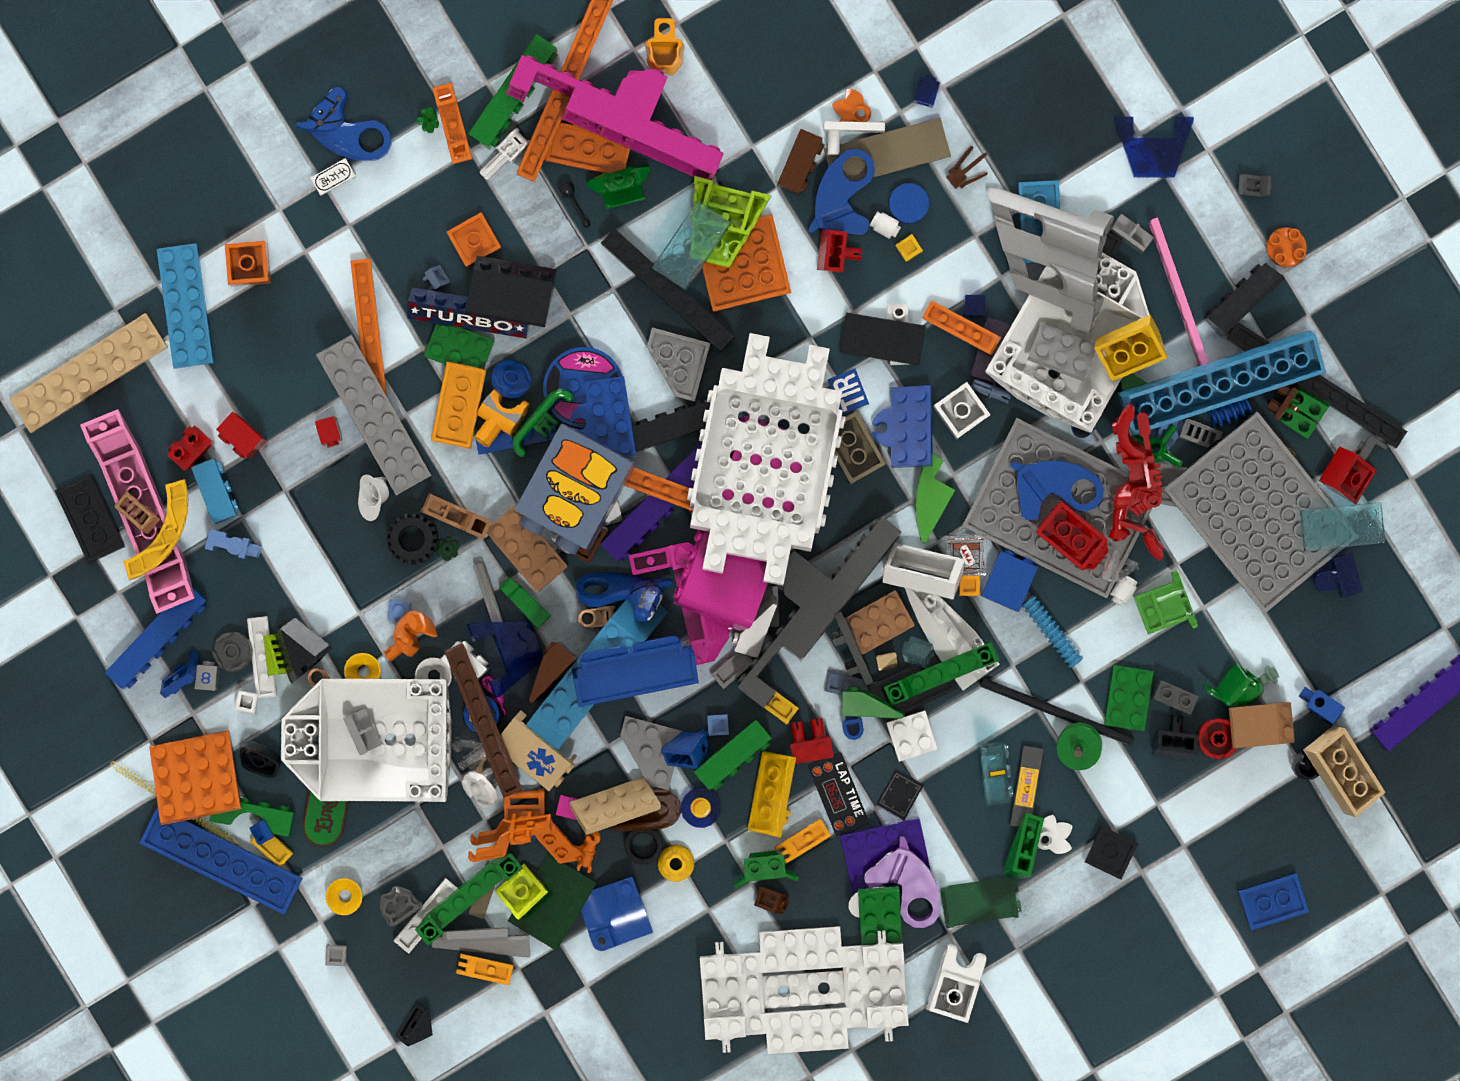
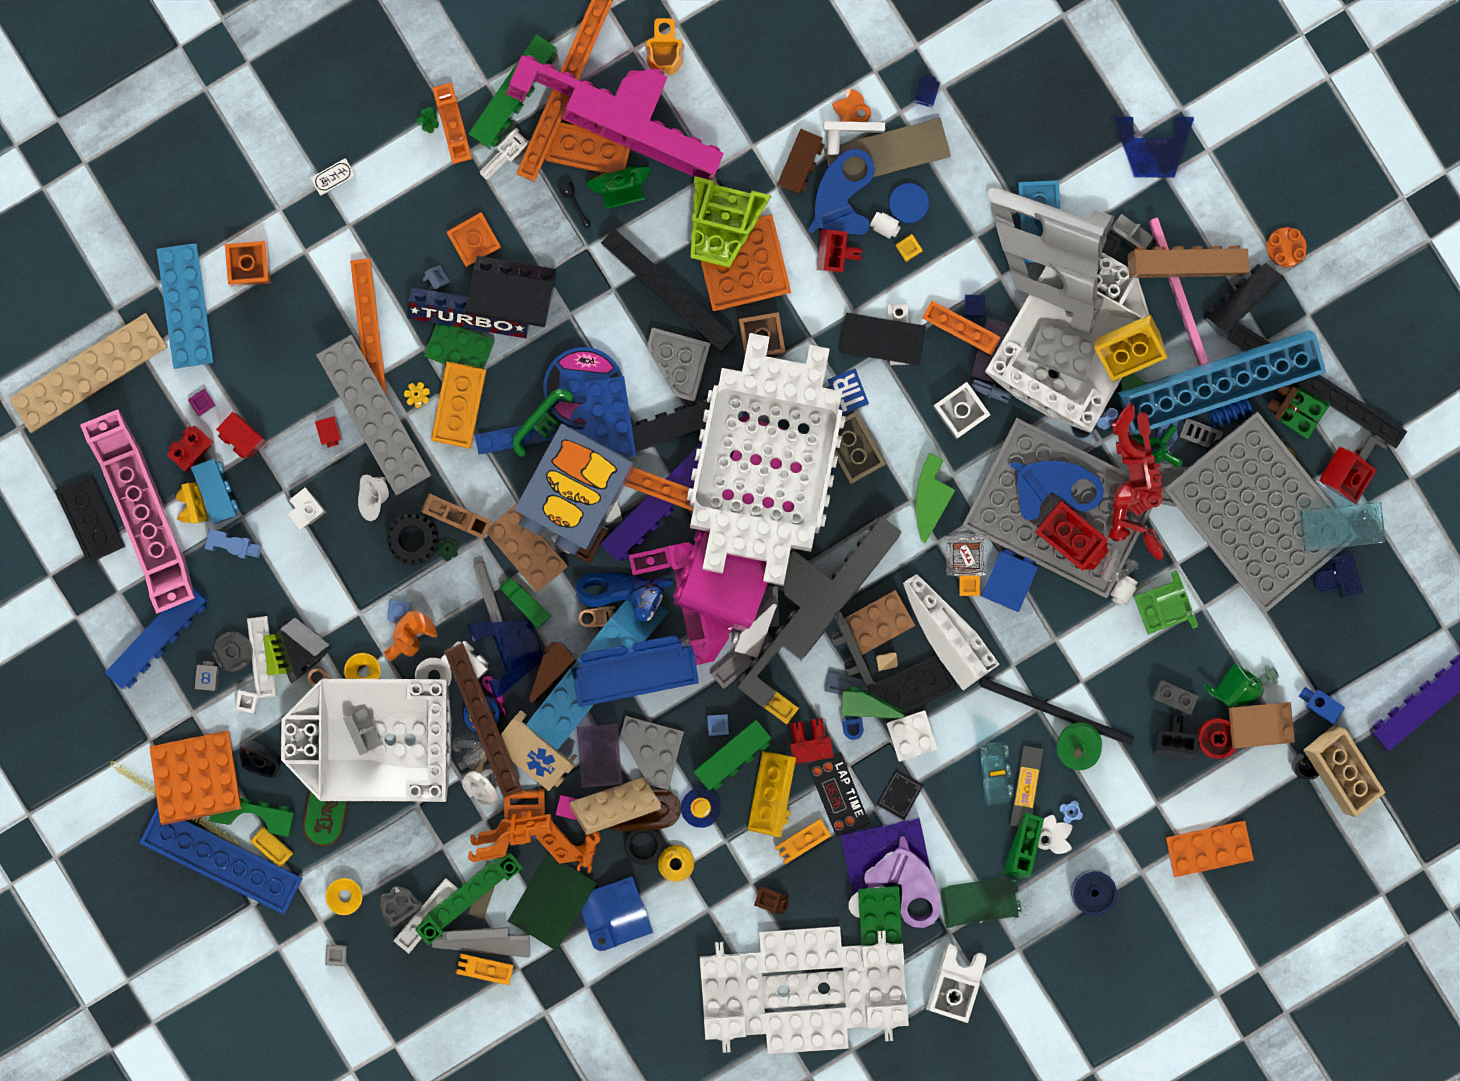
(146, 521): medium nougat slope -> none
(167, 537): yellow tile -> none
(180, 676): blue wing -> none
(195, 509): none -> yellow tile
(201, 402): none -> magenta tile
(261, 832): blue tile -> none
(306, 509): none -> white brick
(342, 138): blue animal -> none
(416, 1026): black slope -> none
(421, 394): none -> yellow plant
(499, 418): light orange connector -> none
(510, 379): blue tile -> none
(521, 892): neon yellow slope -> none
(600, 755): none -> clear purple brick
(687, 749): blue torso -> none
(691, 245): clear light blue plate -> none
(764, 325): none -> medium nougat brick
(764, 866): green piece -> none
(907, 426): blue plate -> none
(918, 652): clear light blue brick -> none
(926, 562): white piece -> none
(941, 673): green slope -> none
(958, 177): reddish brown plant -> none
(1052, 631): dark azure piece -> none
(1074, 806): none -> light blue plate
(1099, 903): none -> dark blue wheel
(1107, 418): none -> light blue plate
(1111, 852): black plate -> none
(1128, 698): green plate -> none
(1188, 262): none -> medium nougat brick
(1209, 848): none -> orange plate
(1254, 185): dark grey bracket -> none
(1273, 901): blue plate -> none

